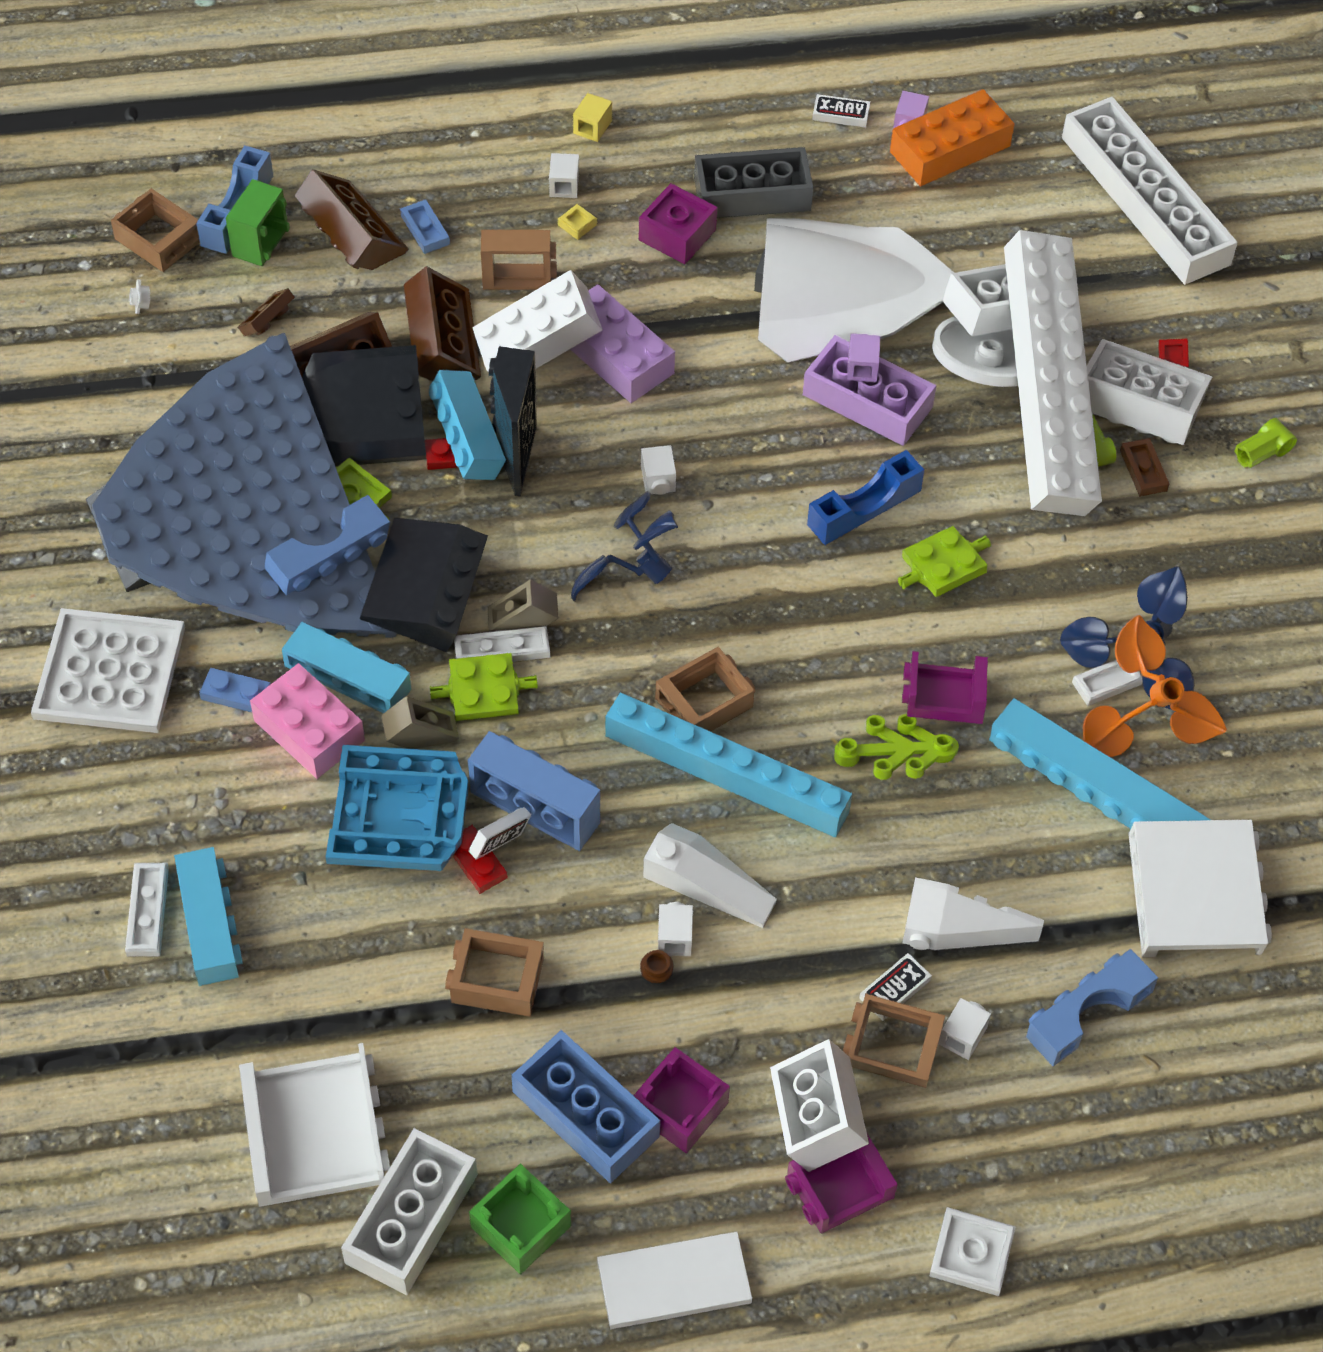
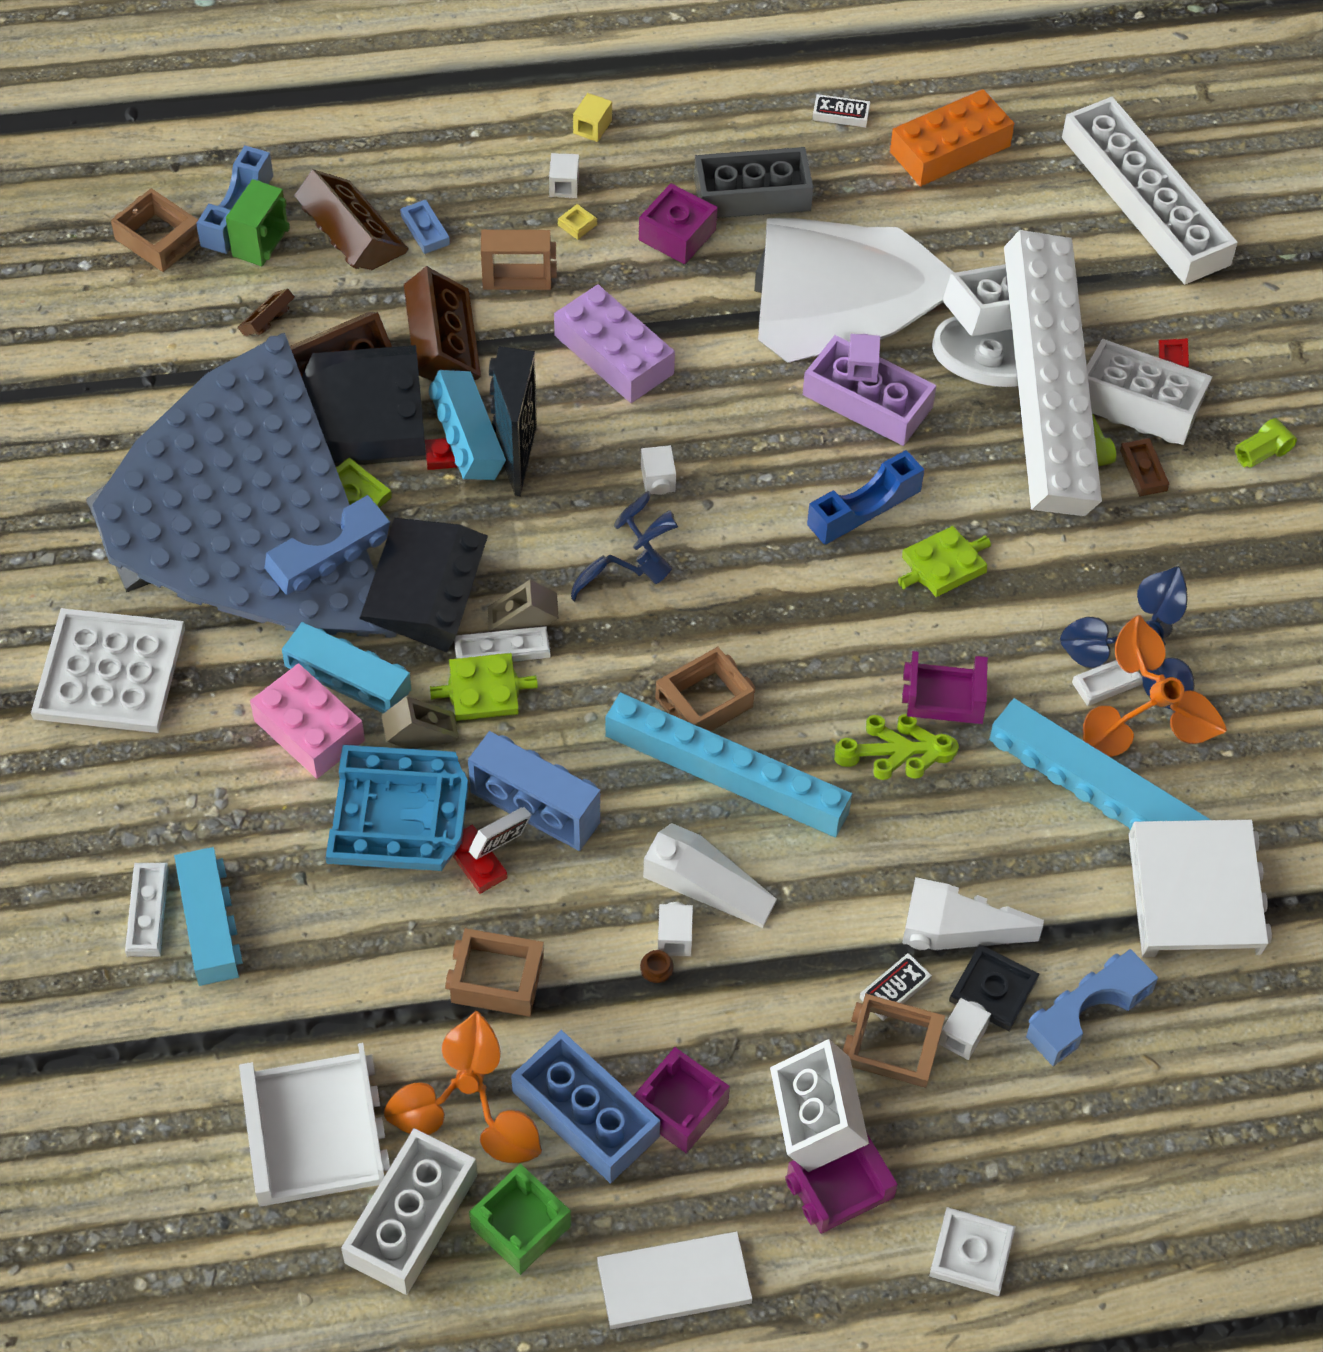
(139, 296): white plate -> none
(231, 689): medium blue plate -> none
(473, 1053): none -> orange plant
(543, 322): white brick -> none
(910, 107): lavender brick -> none
(995, 984): none -> black tile

